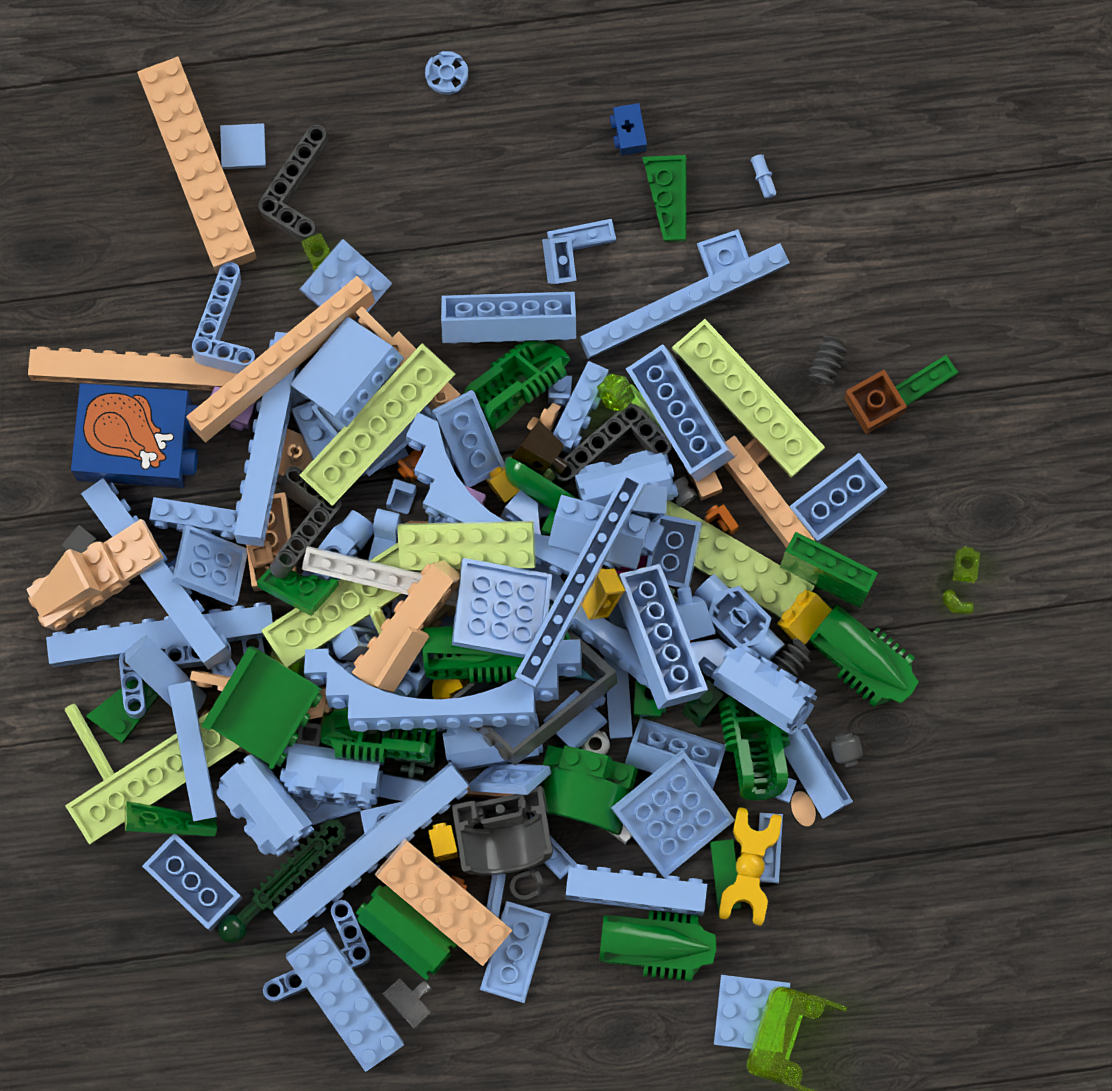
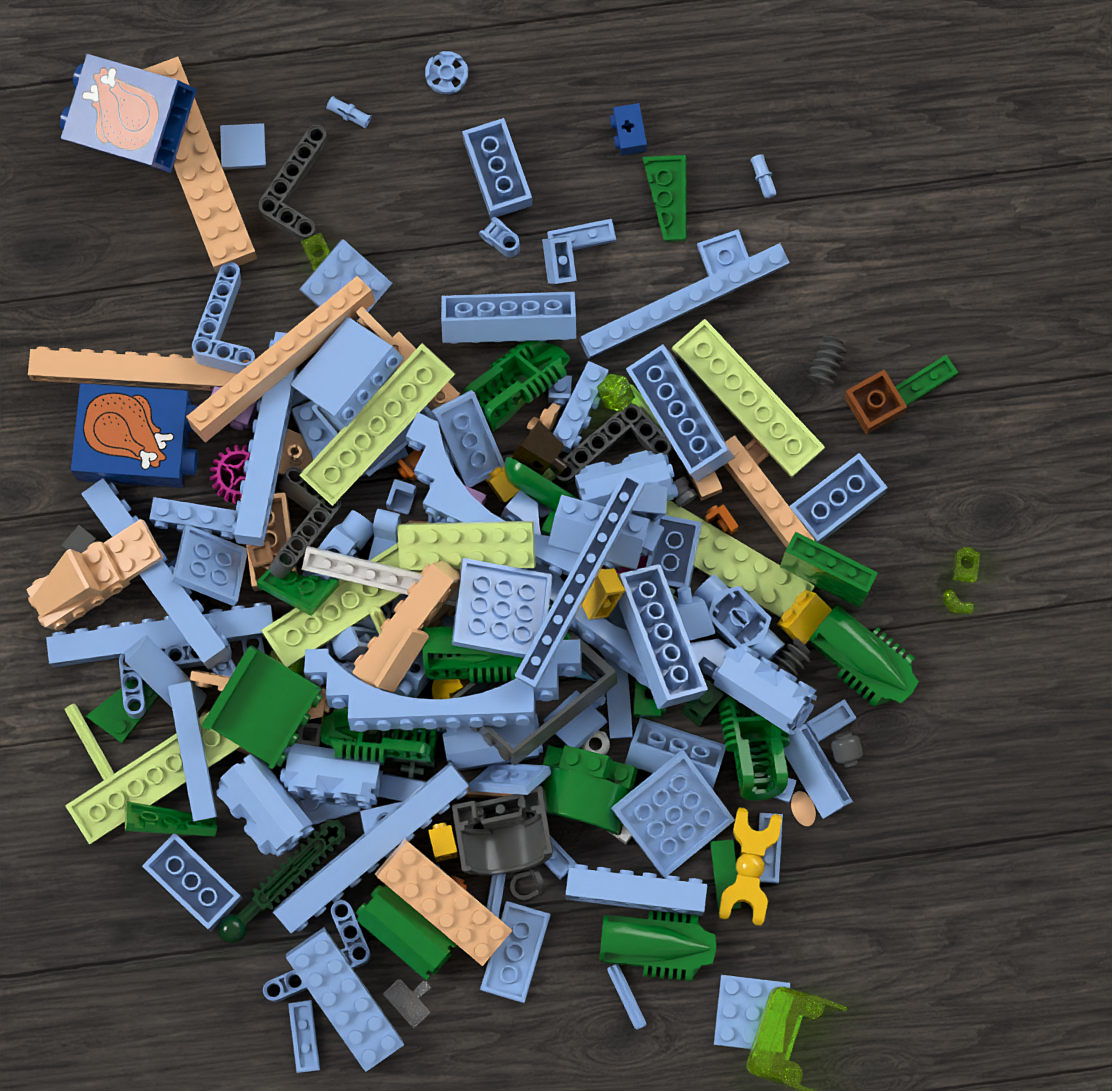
(127, 112): none -> brick
(223, 465): none -> dark pink gear
(304, 1036): none -> light blue tile
(348, 112): none -> light blue pin
(497, 168): none -> light blue brick
(498, 235): none -> light blue piece
(626, 996): none -> light blue axle
(831, 720): none -> light blue tile

